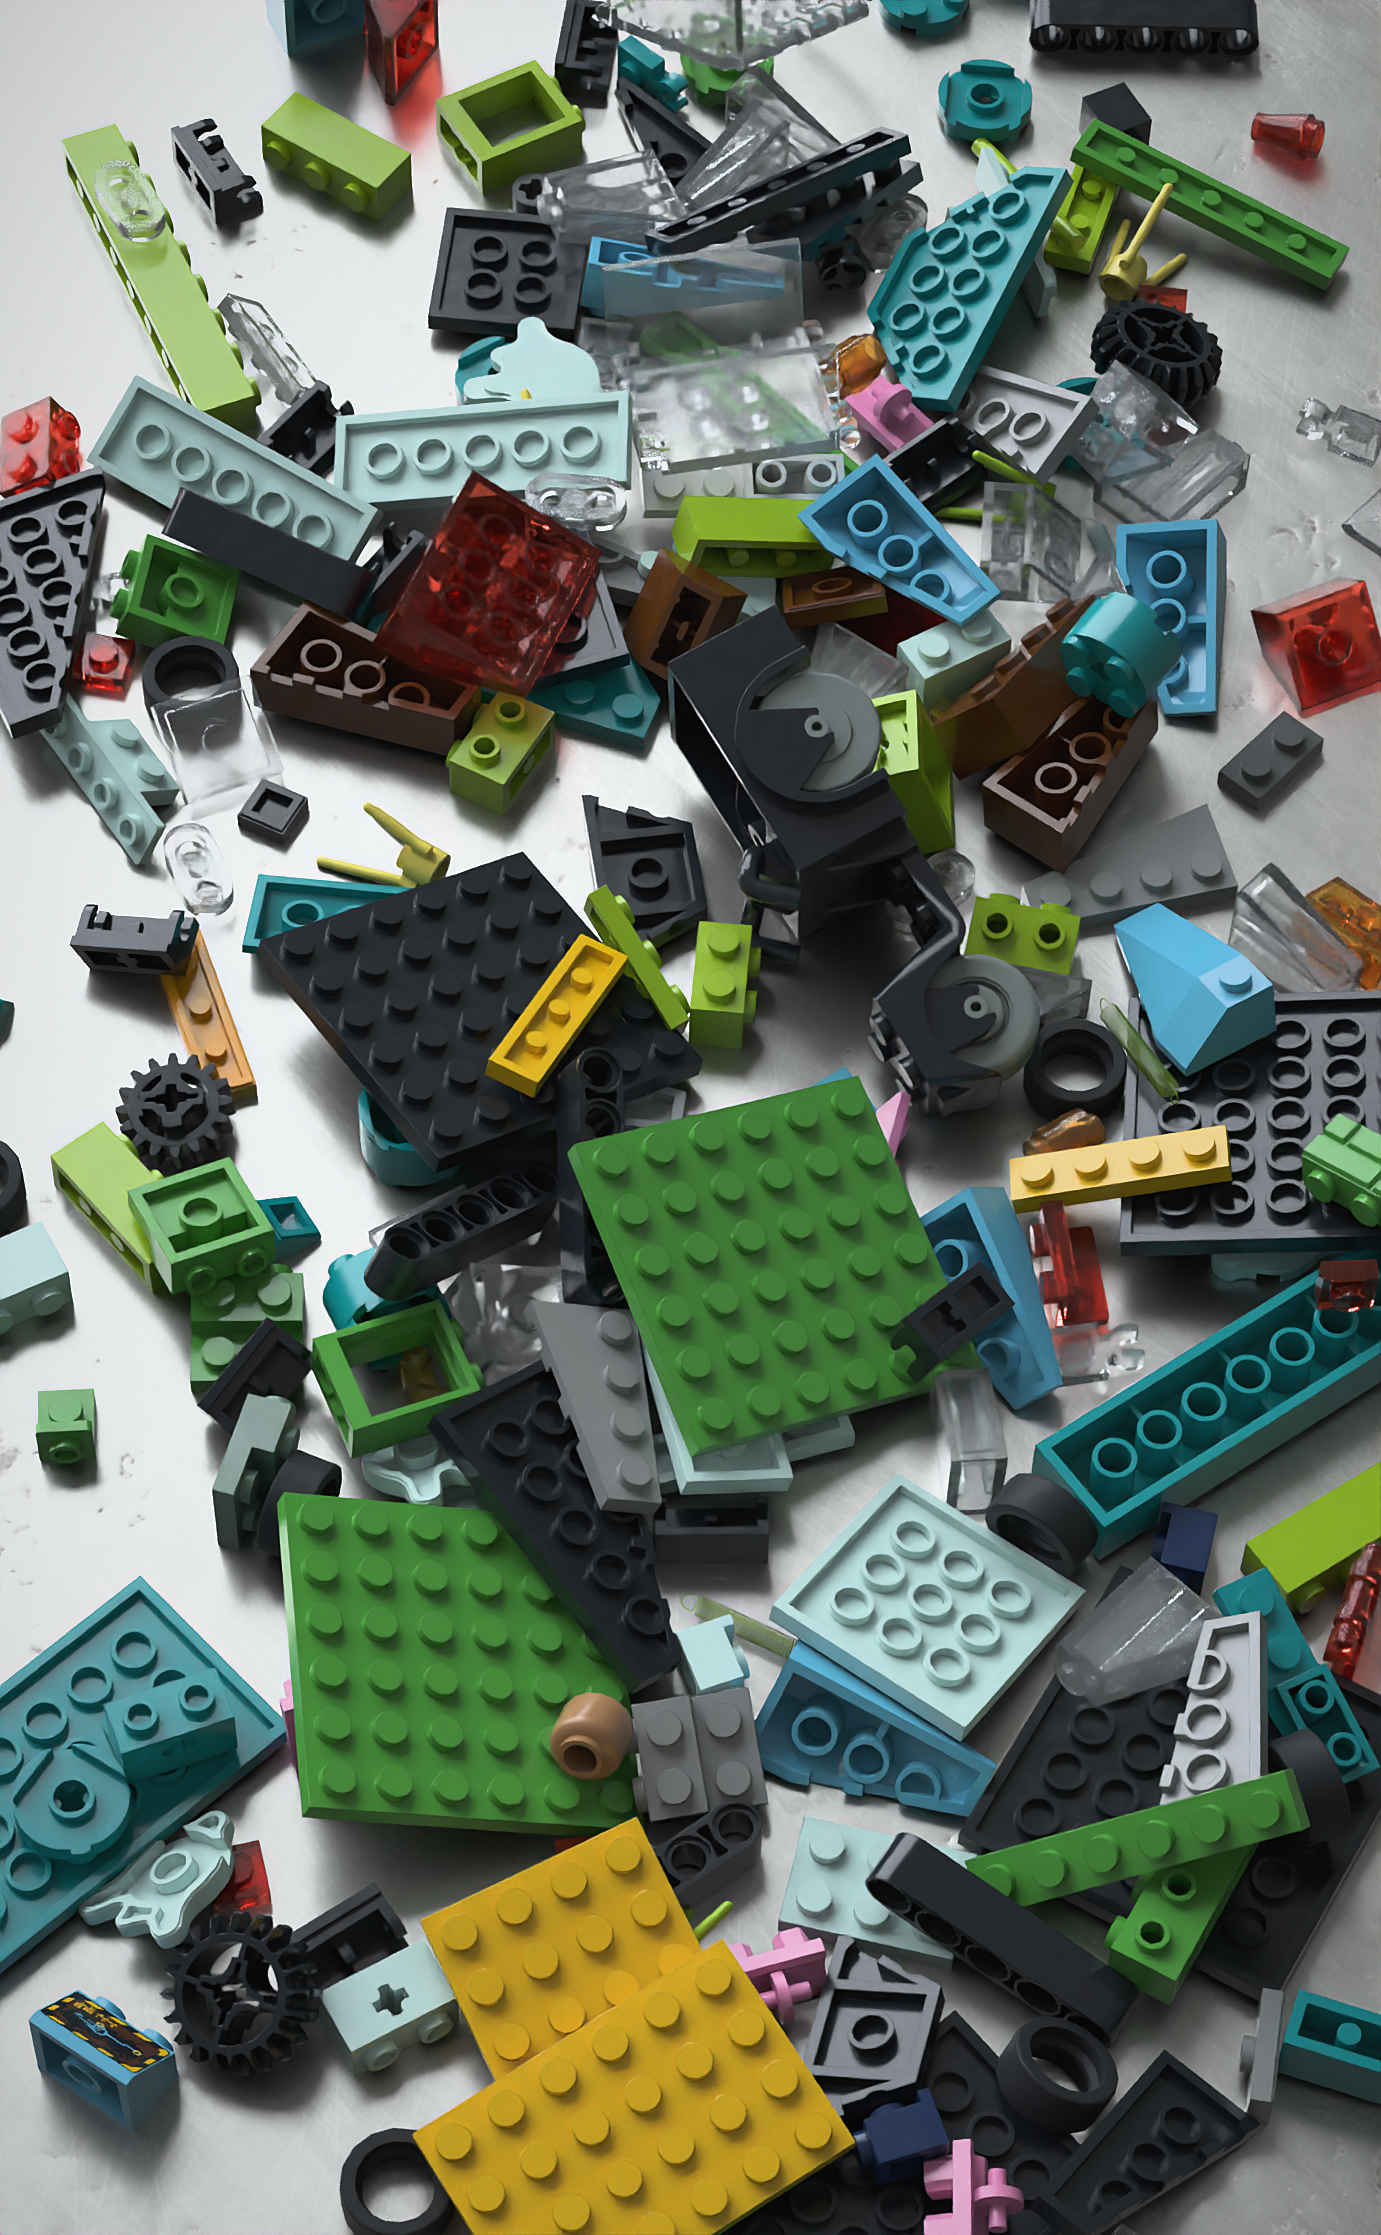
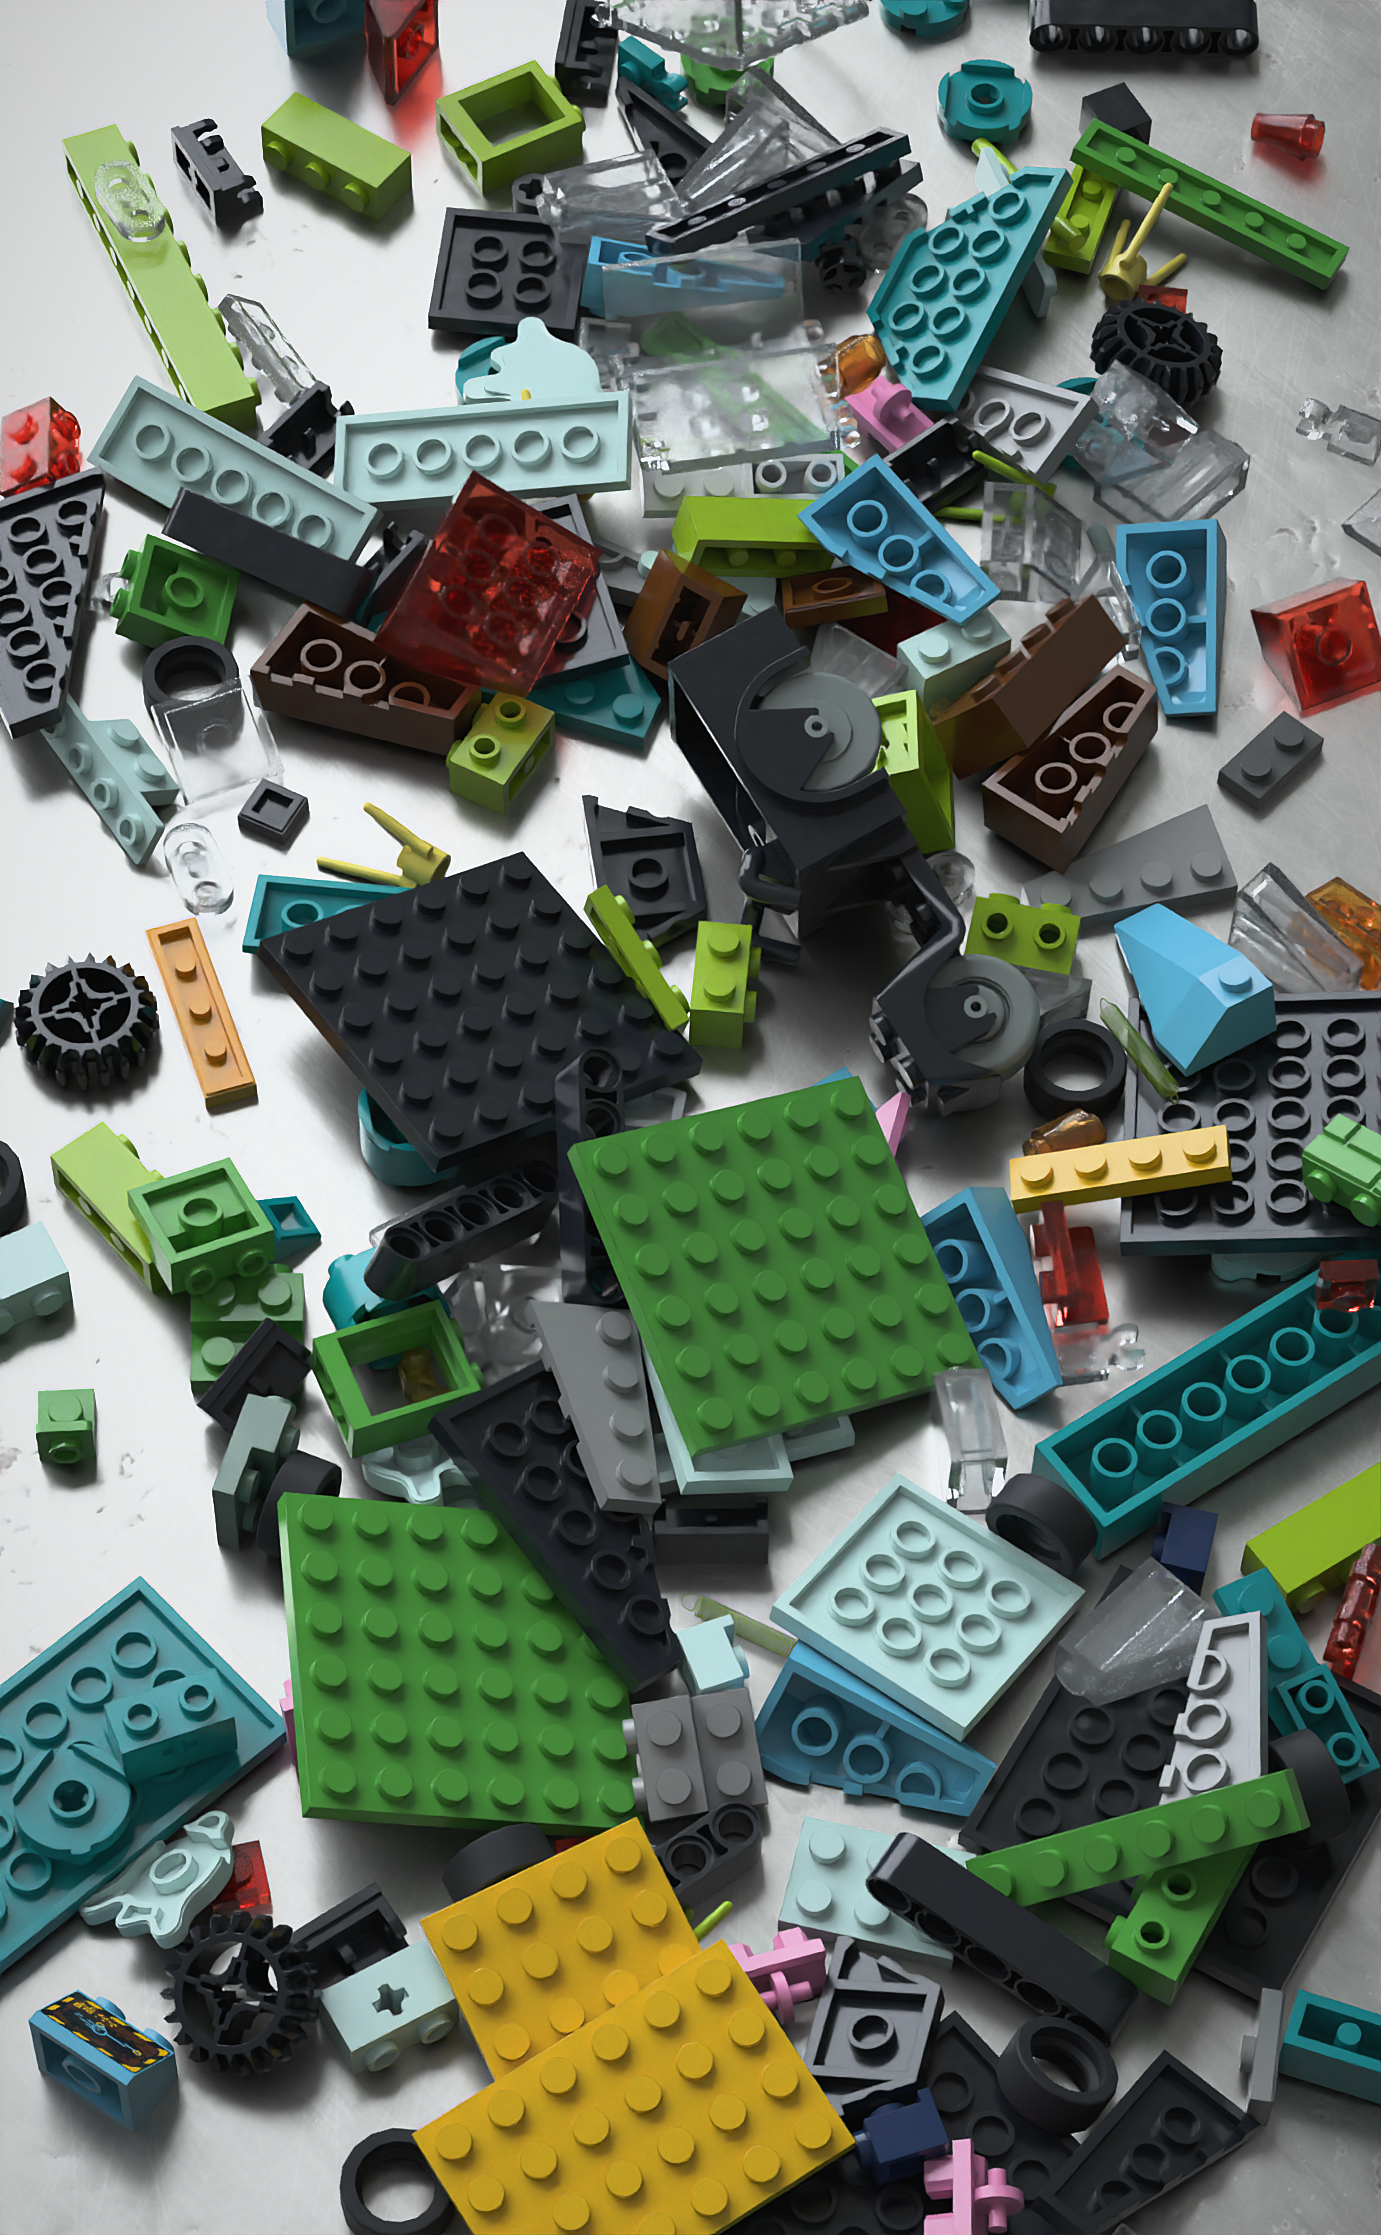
(59, 1038): none -> black gear
(104, 661): clear red plate -> none
(135, 942): black hinge -> none
(197, 1116): black gear -> none
(495, 1859): none -> black tyre
(556, 1015): yellow plate -> none
(578, 500): clear plate -> none
(591, 1736): medium nougat head -> none
(951, 1319): black hinge -> none
(1119, 653): teal brick -> none

